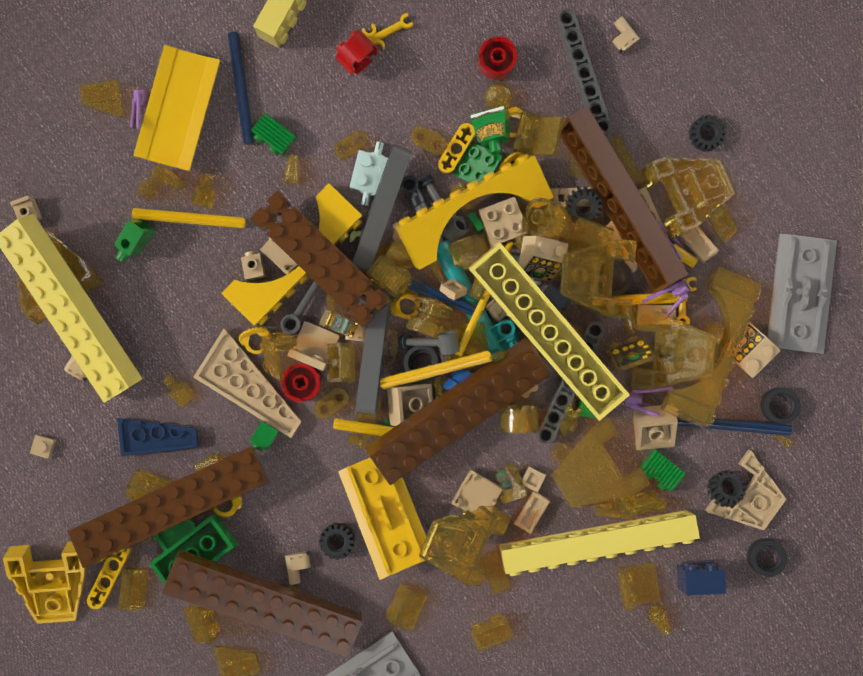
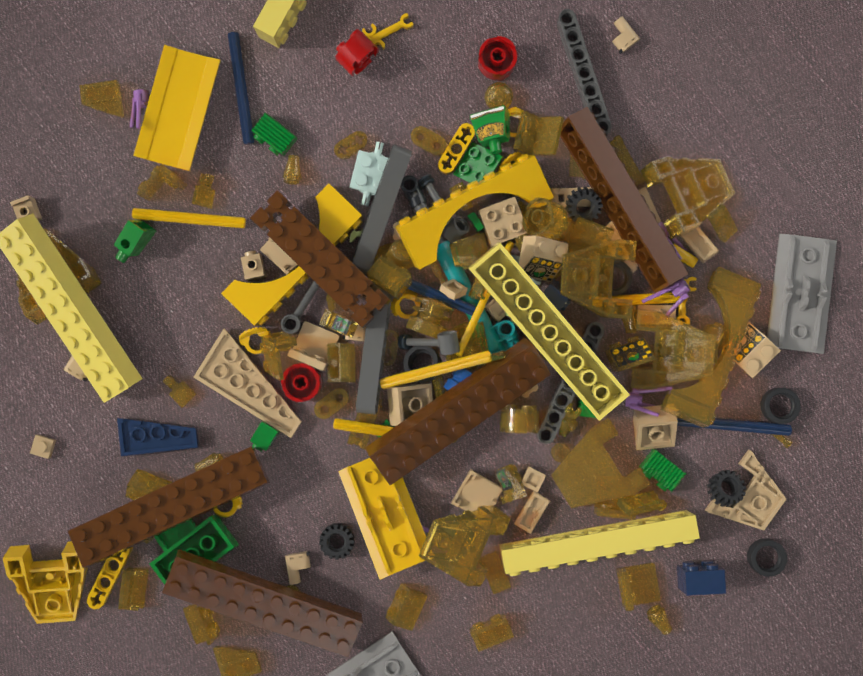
(717, 127): black tyre -> none

